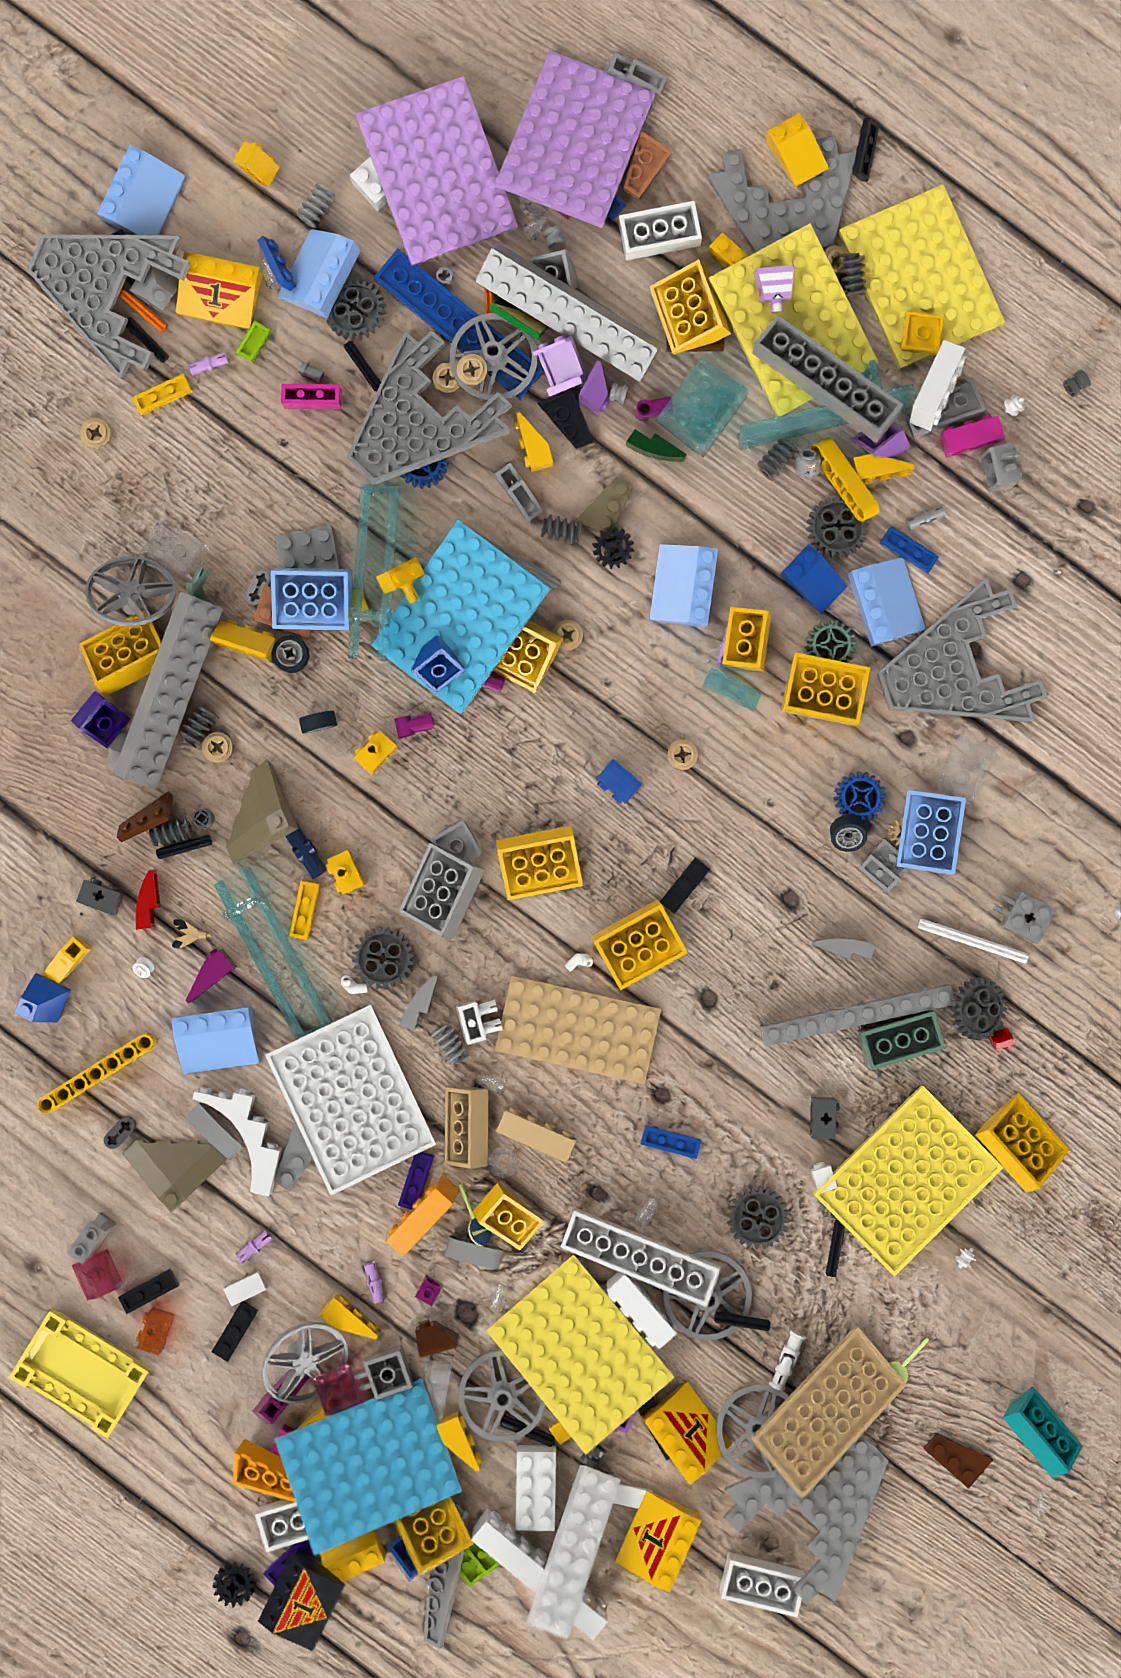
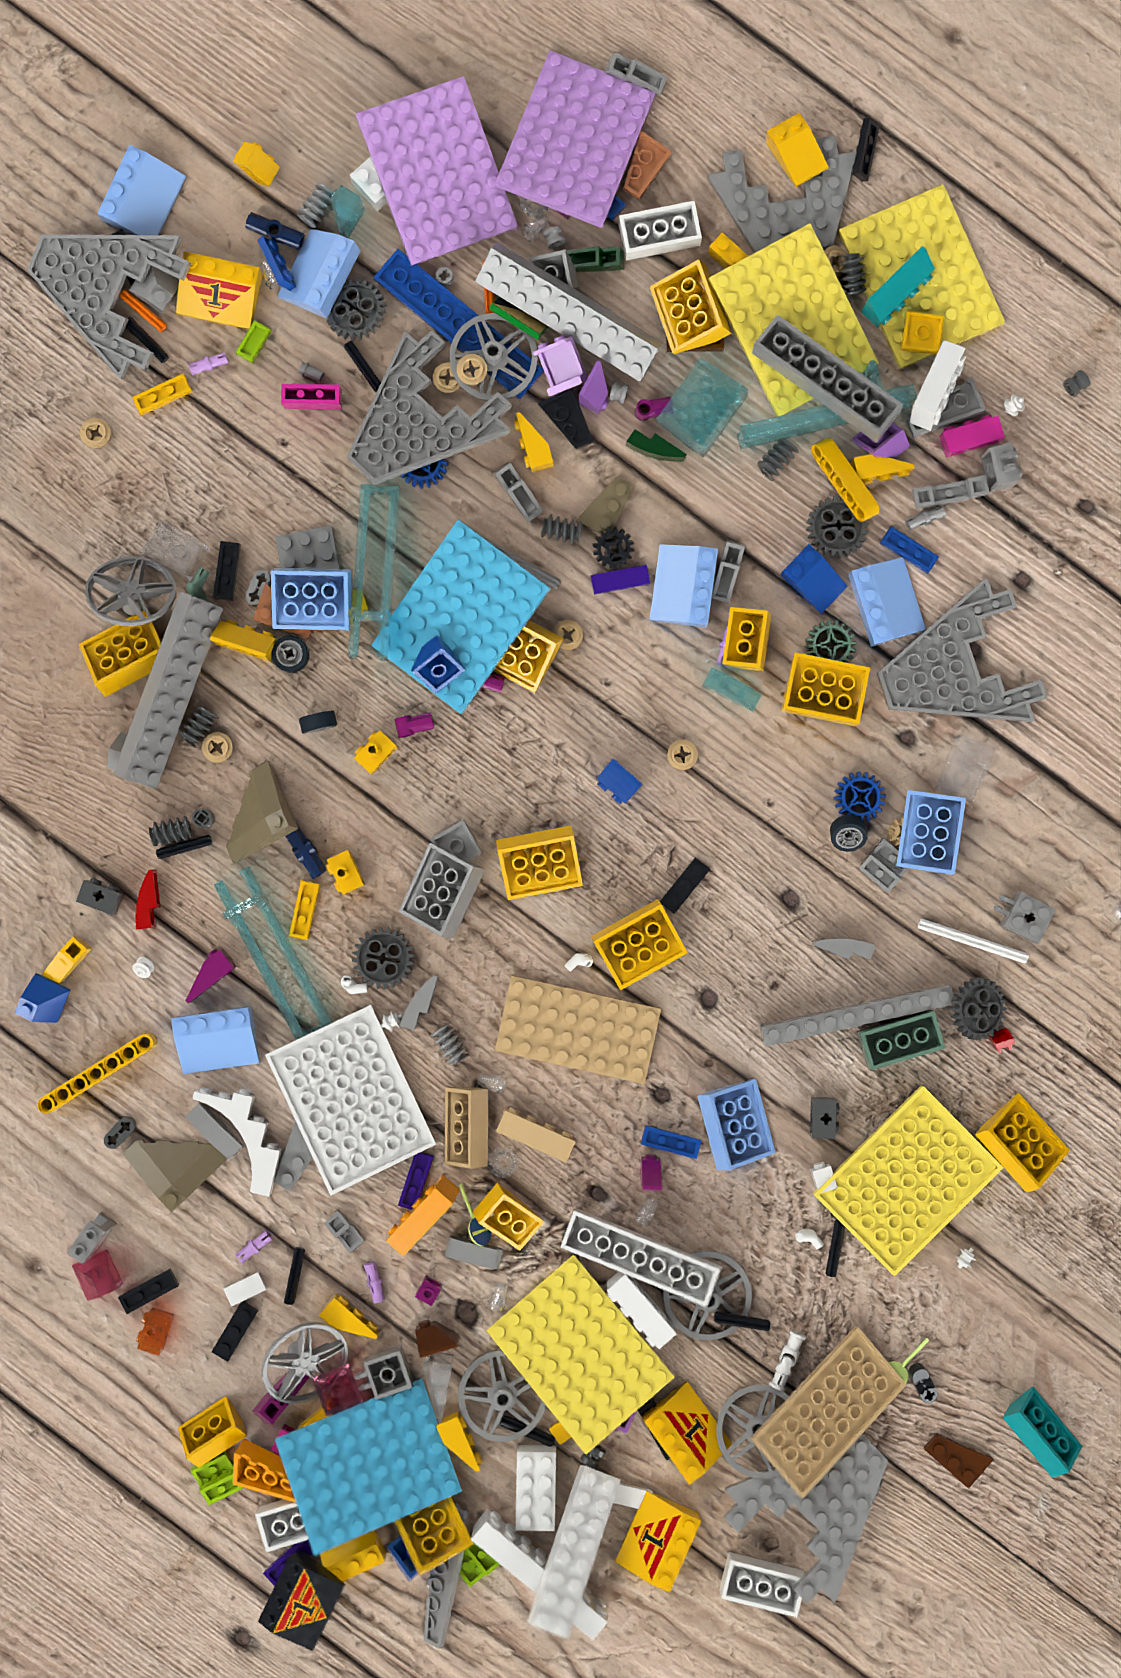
(80, 1371): light yellow slope -> none
(100, 719): dark purple slope -> none
(147, 818): reddish brown wing -> none
(191, 932): tan piece -> none
(211, 1432): none -> yellow slope
(216, 1478): none -> lime slope
(226, 570): none -> black plate
(226, 1588): black gear -> none
(264, 227): none -> dark blue piece
(294, 1276): none -> black axle
(344, 1231): none -> light grey slope
(347, 209): none -> clear light blue slope
(391, 1021): none -> white wheel
(402, 577): yellow brick -> none
(470, 1021): white brick -> none
(597, 259): none -> dark green slope
(620, 579): none -> dark purple tile
(650, 1172): none -> magenta slope
(728, 571): none -> light grey slope
(736, 1125): none -> light blue slope
(764, 1201): dark grey gear -> none
(774, 285): lavender torso -> none
(808, 464): light grey head -> none
(809, 1235): none -> white arm
(898, 288): none -> teal slope
(919, 1375): none -> black piece
(950, 493): none -> light grey slope

